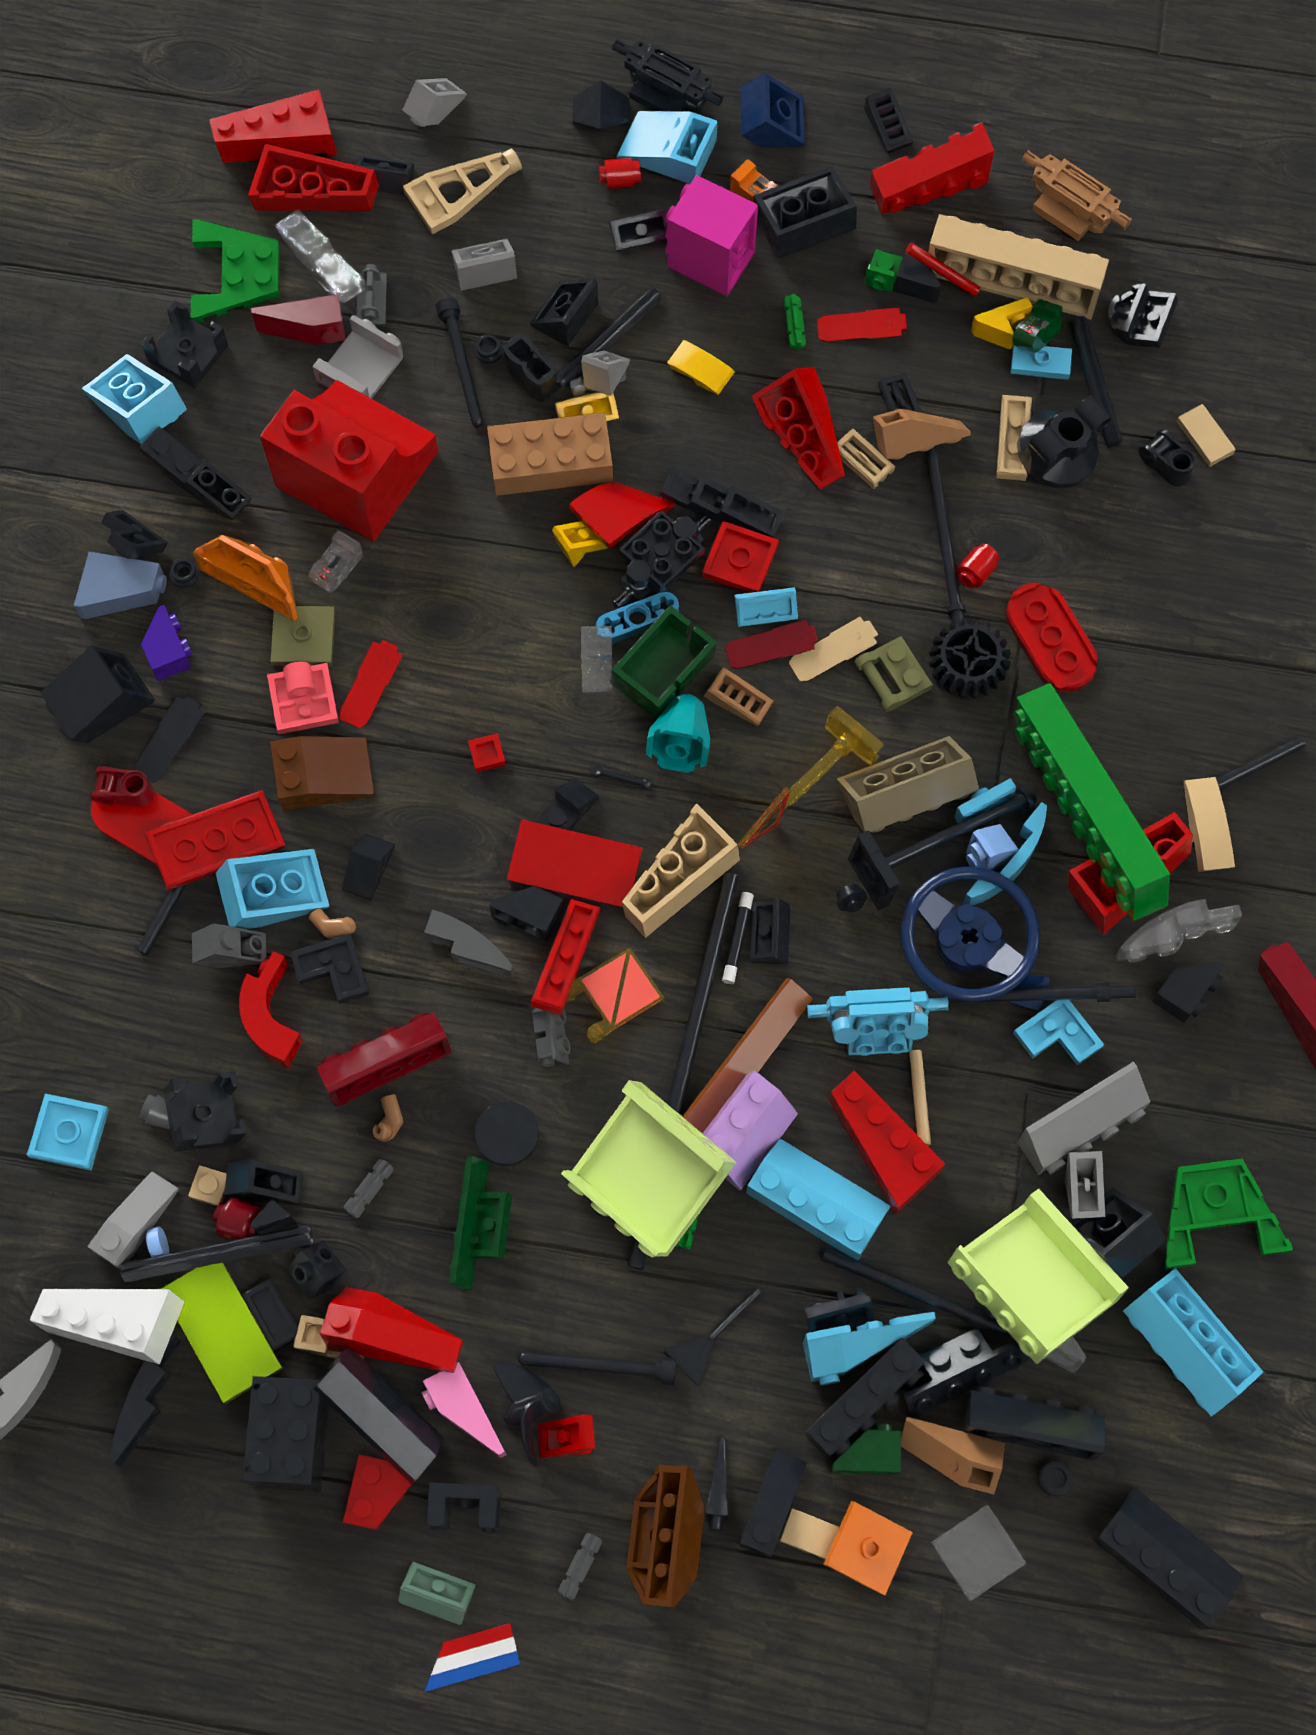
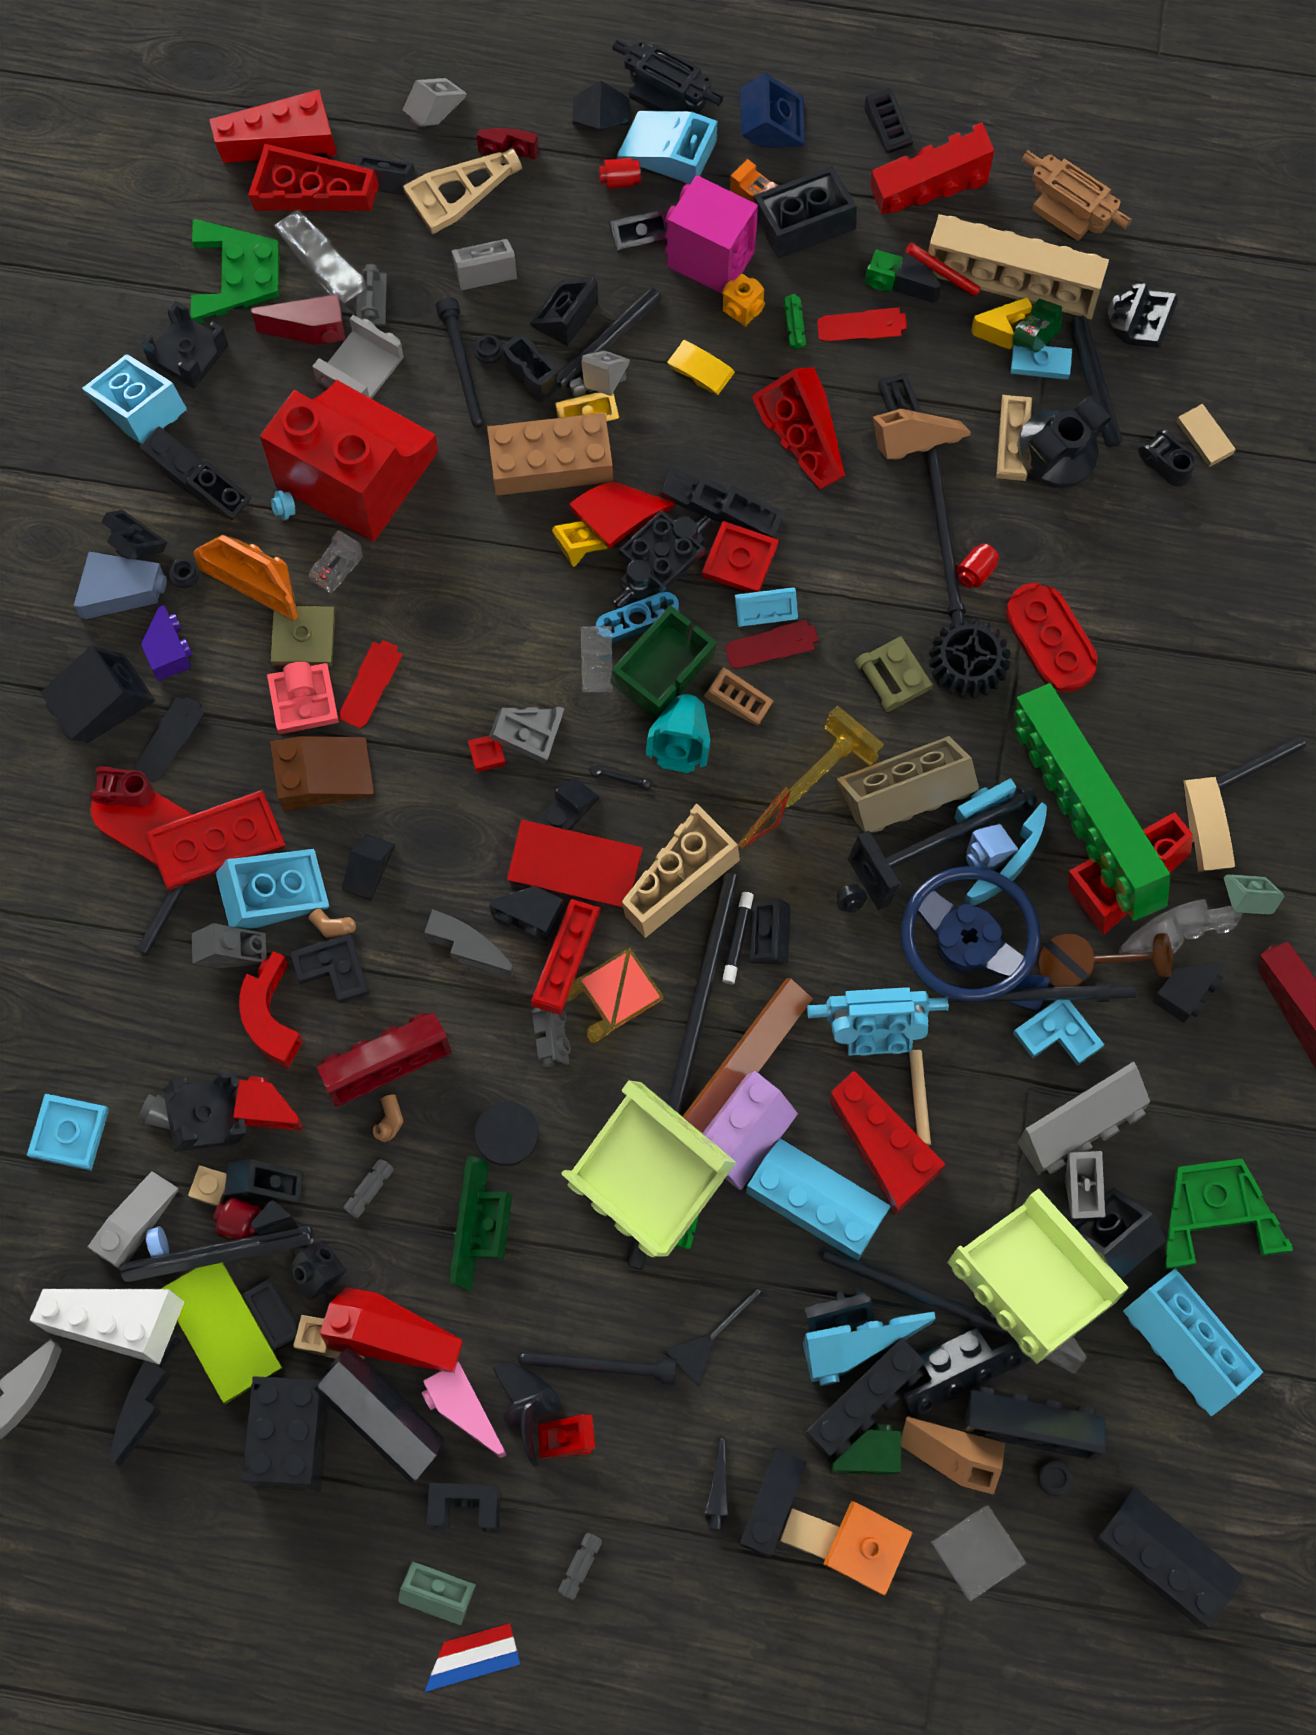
(263, 1106): none -> red slope
(283, 505): none -> medium azure plate
(374, 1492): red wing -> none
(502, 139): none -> dark red slope
(527, 730): none -> dark grey wing
(666, 1536): reddish brown wedge -> none
(743, 299): none -> light orange brick
(835, 648): tan piece -> none
(880, 475): tan tile -> none
(1071, 960): none -> reddish brown piece
(1253, 894): none -> sand green slope

